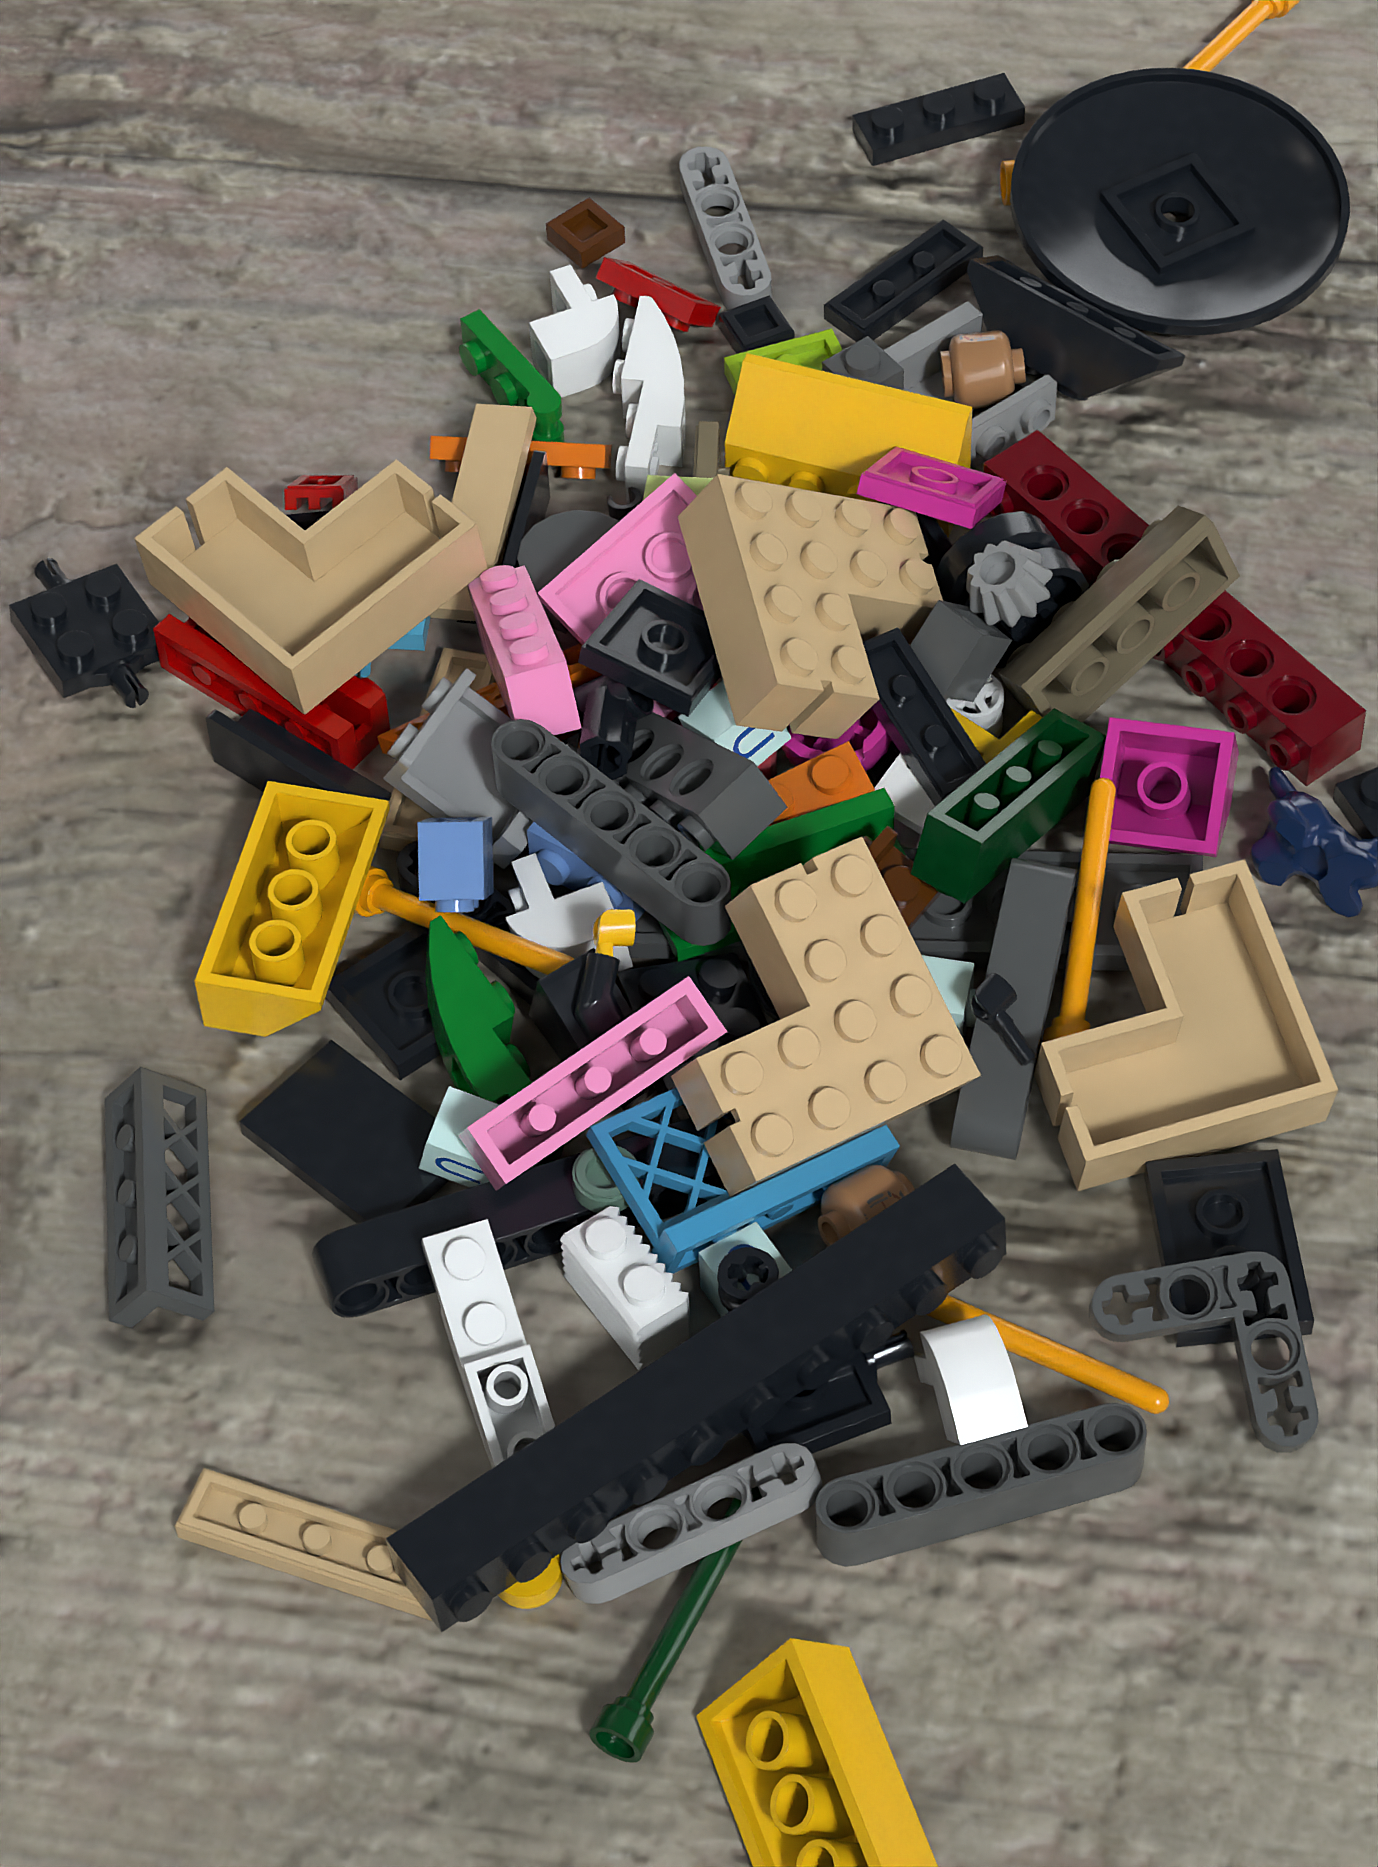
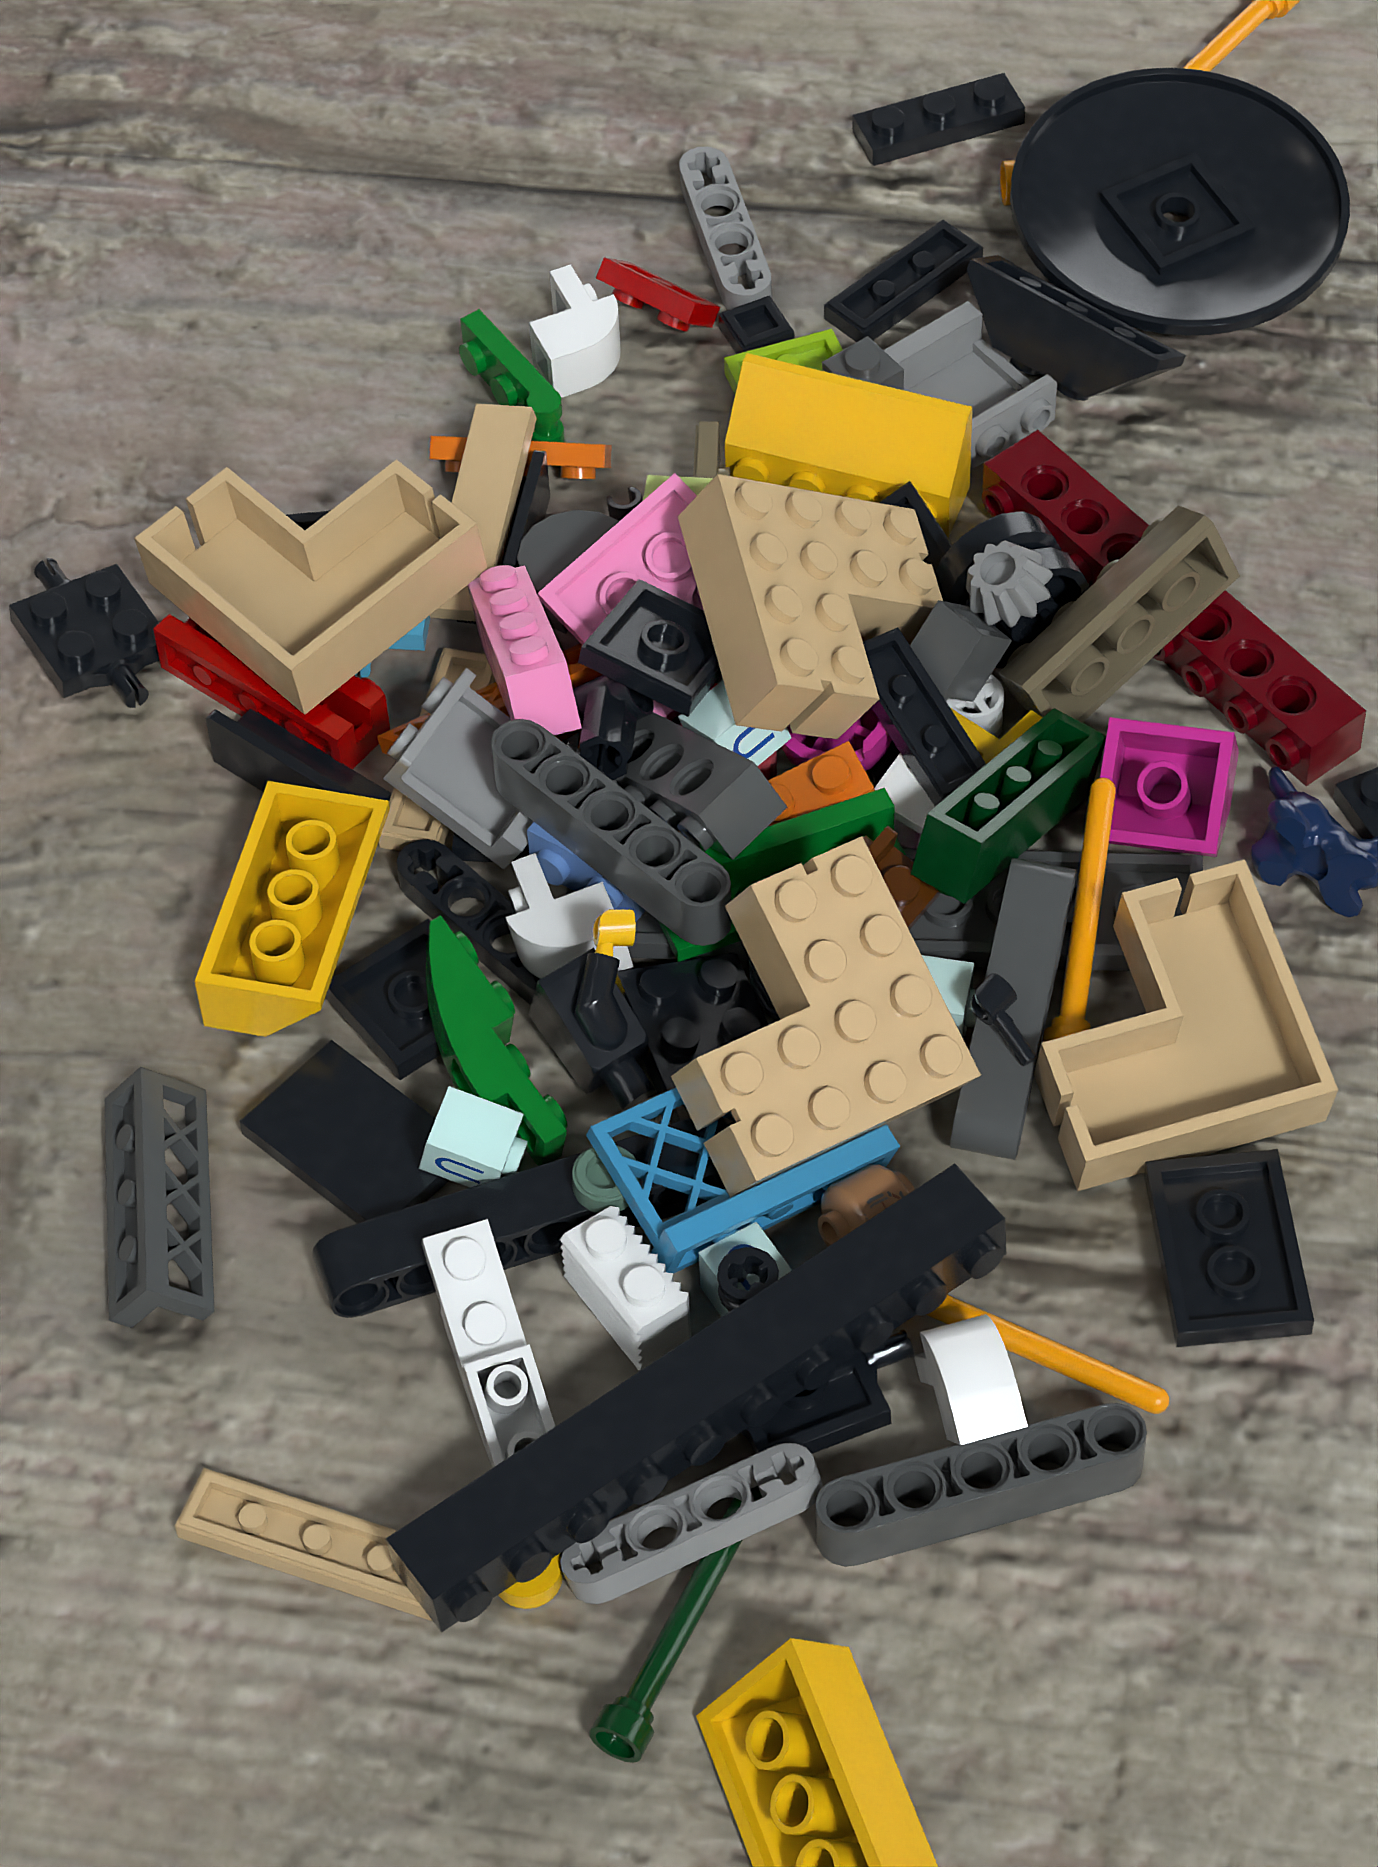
(319, 491): red tile -> none
(381, 896): light orange piece -> none
(455, 862): medium blue brick -> none
(585, 233): reddish brown plate -> none
(592, 1083): bright pink brick -> none
(651, 397): white slope -> none
(932, 487): dark pink tile -> none
(981, 369): medium nougat head -> none
(1225, 1306): dark grey beam -> none

